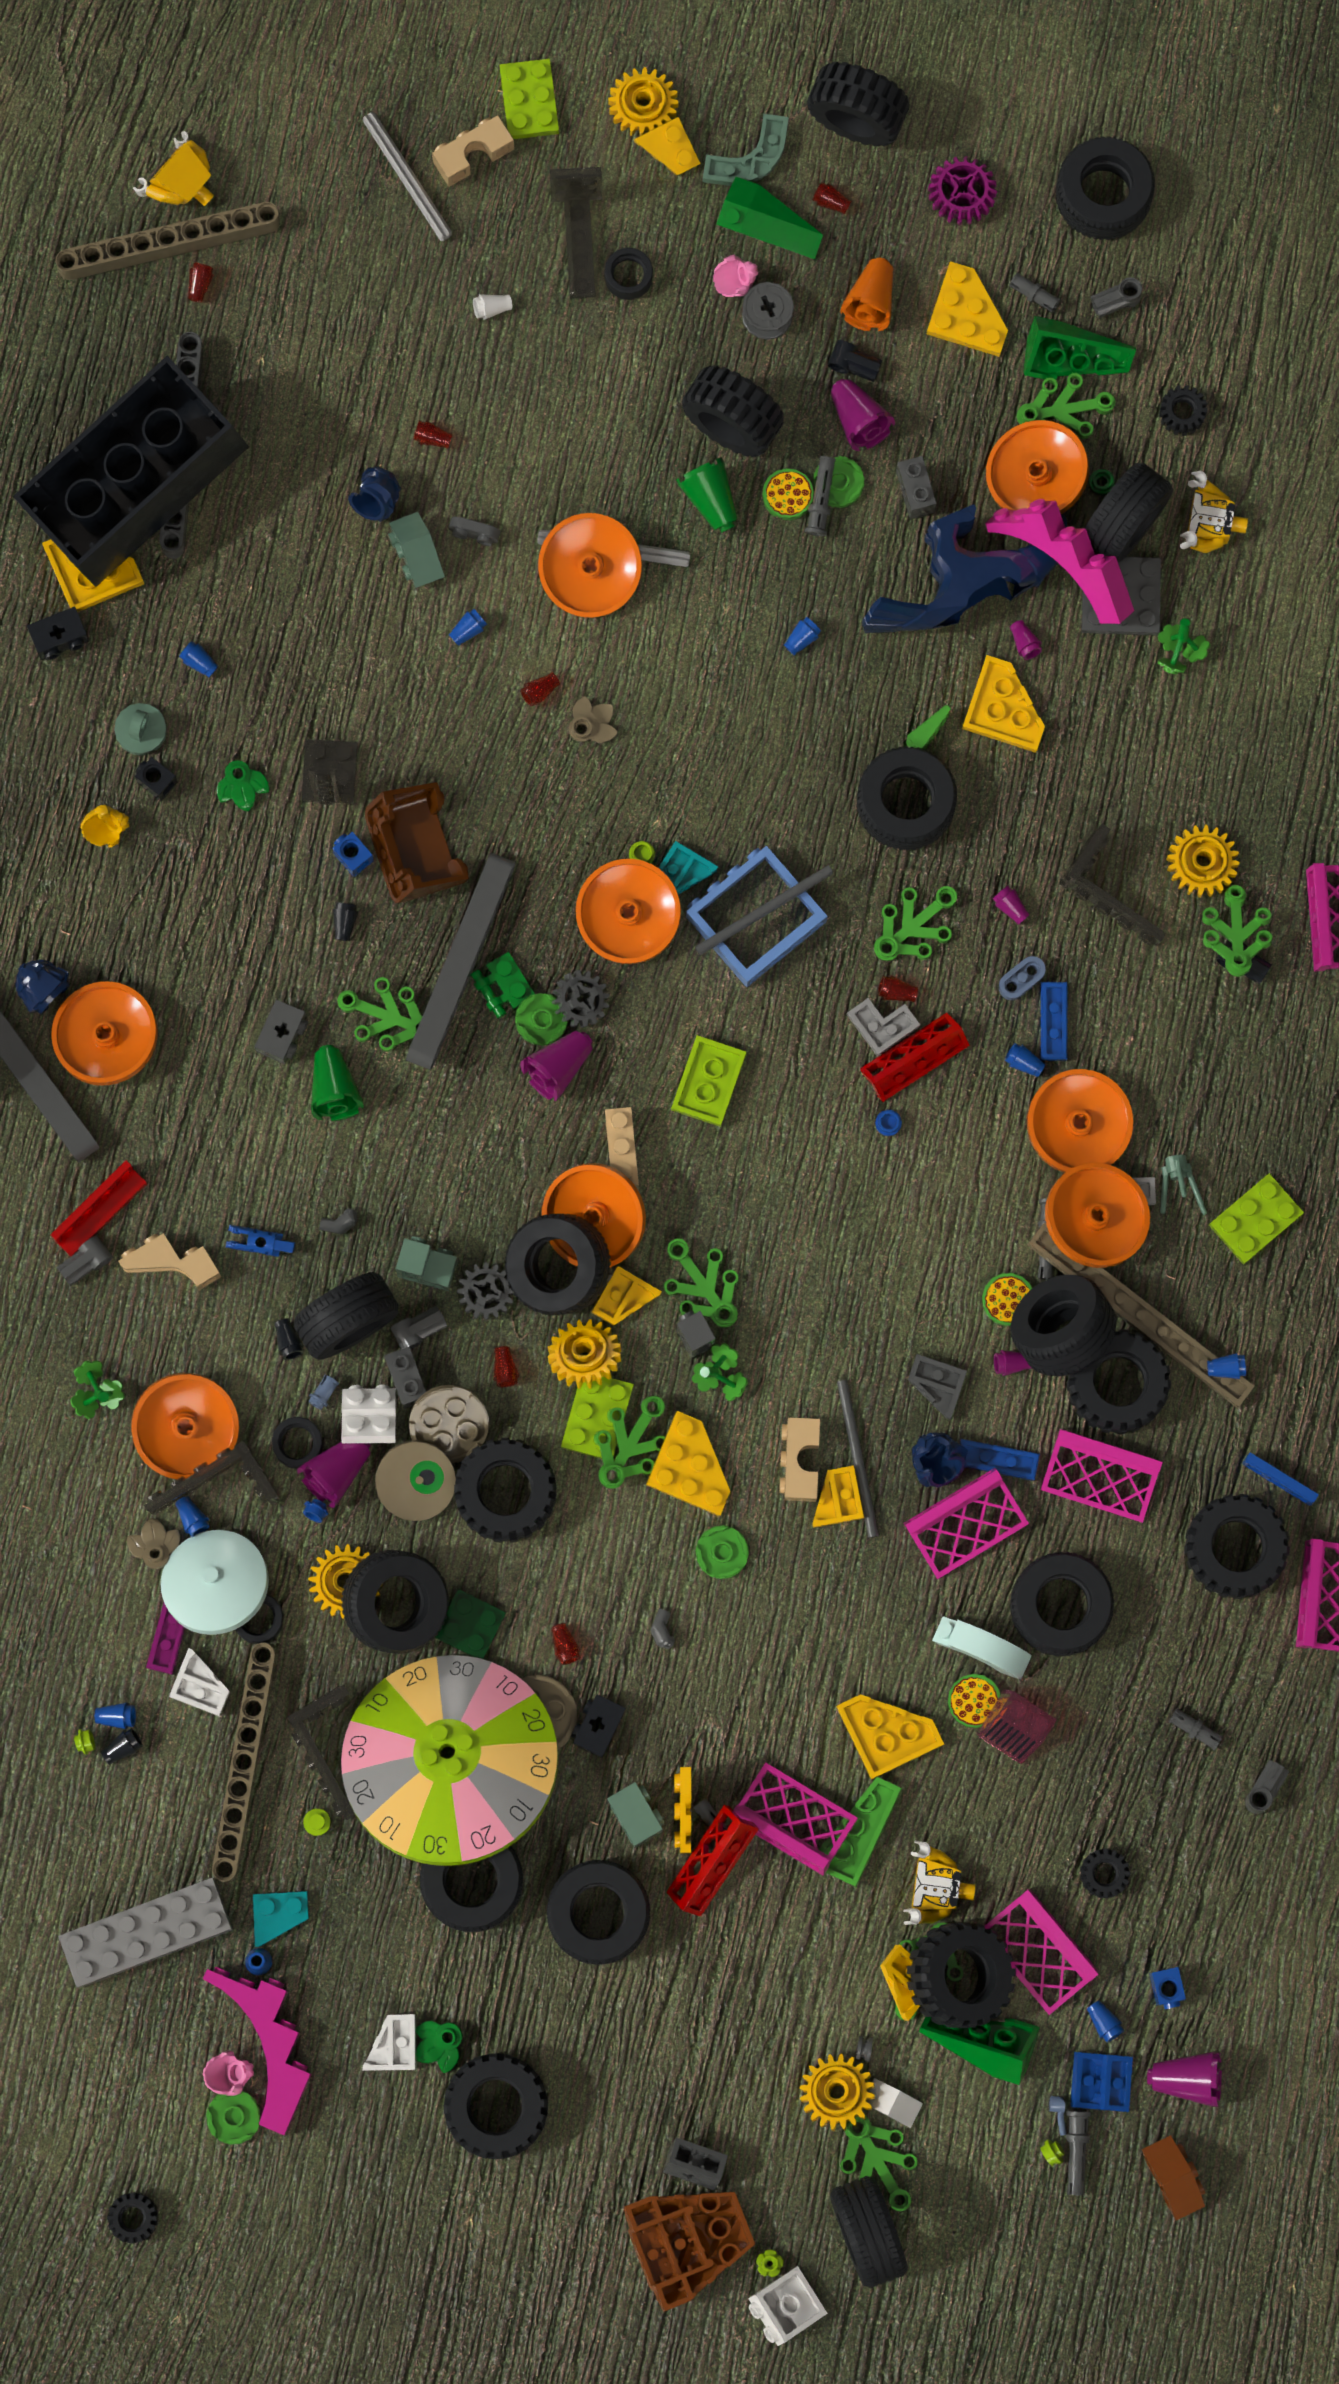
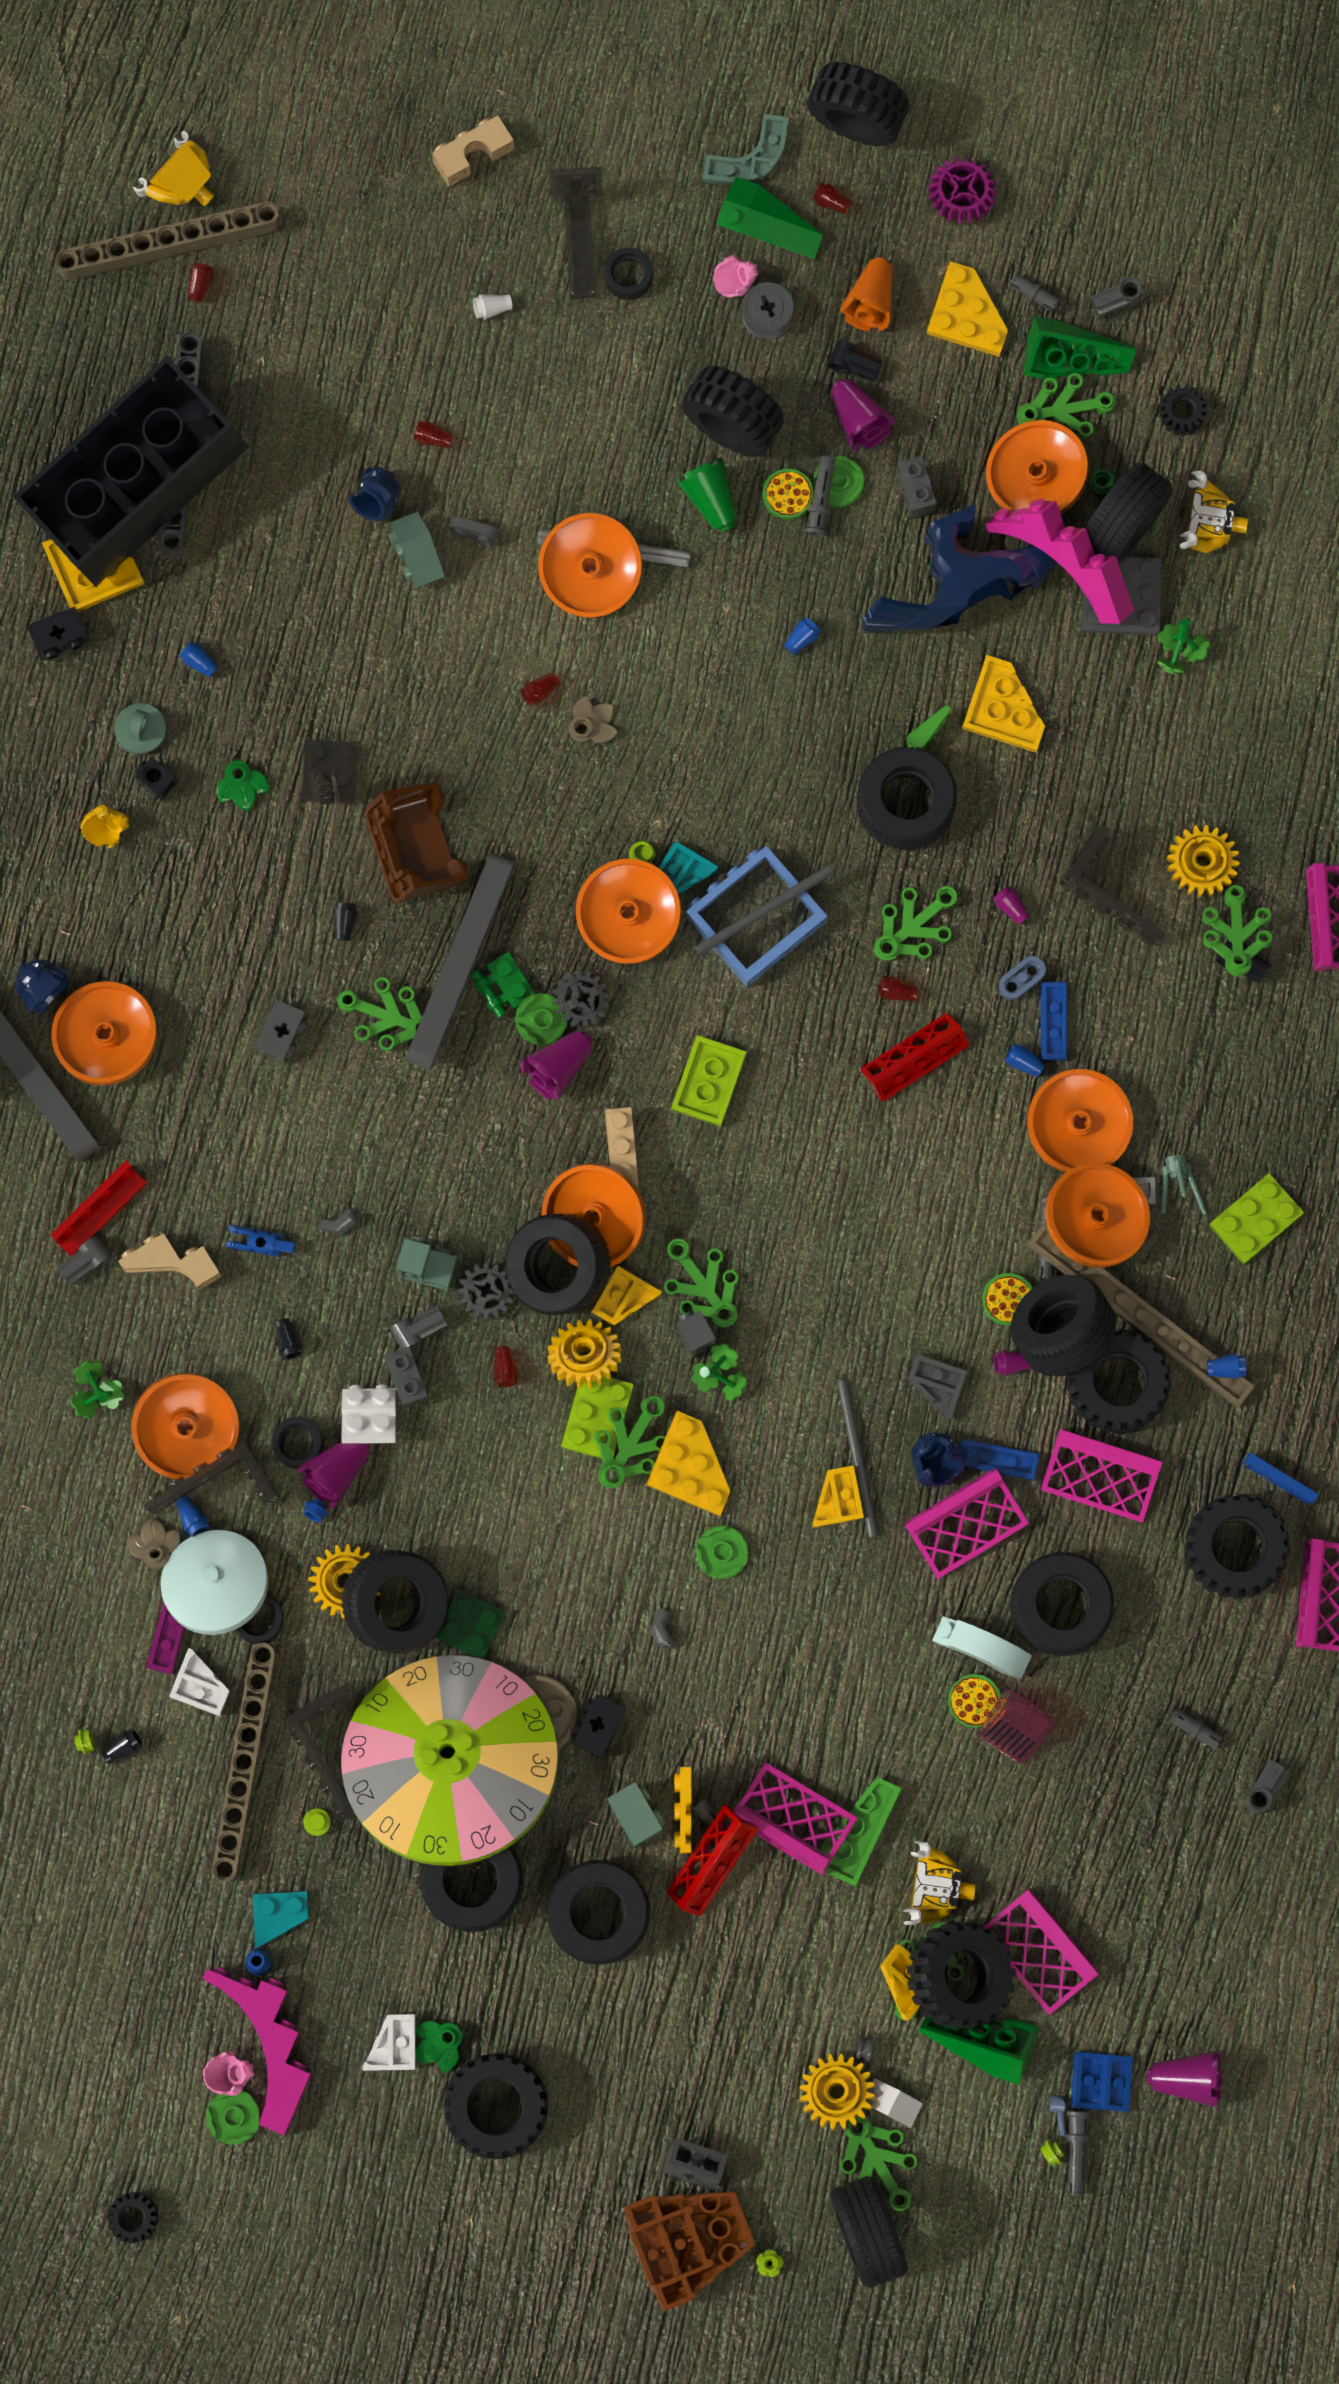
(116, 1715): blue cone -> none
(145, 1933): light grey brick -> none
(323, 1392): sand blue pin -> none
(333, 1086): green cone -> none
(346, 1315): black tyre -> none
(360, 861): blue brick -> none
(407, 176): light grey axle -> none
(415, 1480): dark tan tile -> none
(450, 1420): dark tan tile -> none
(468, 627): blue cone -> none
(505, 1453): black tyre -> none
(529, 99): lime plate -> none
(564, 1645): clear red cone -> none
(639, 87): yellow gear -> none
(670, 146): yellow wing -> none
(786, 2306): white plate -> none
(798, 1483): tan arch -> none
(879, 1031): light grey plate -> none
(887, 1734): yellow plate -> none
(888, 1123): blue plate -> none
(1026, 642): magenta cone -> none
(1105, 2021): blue cone -> none
(1111, 156): black tyre -> none
(1121, 1873): black tyre -> none
(1172, 1975): blue brick -> none
(1175, 2177): dark orange brick -> none

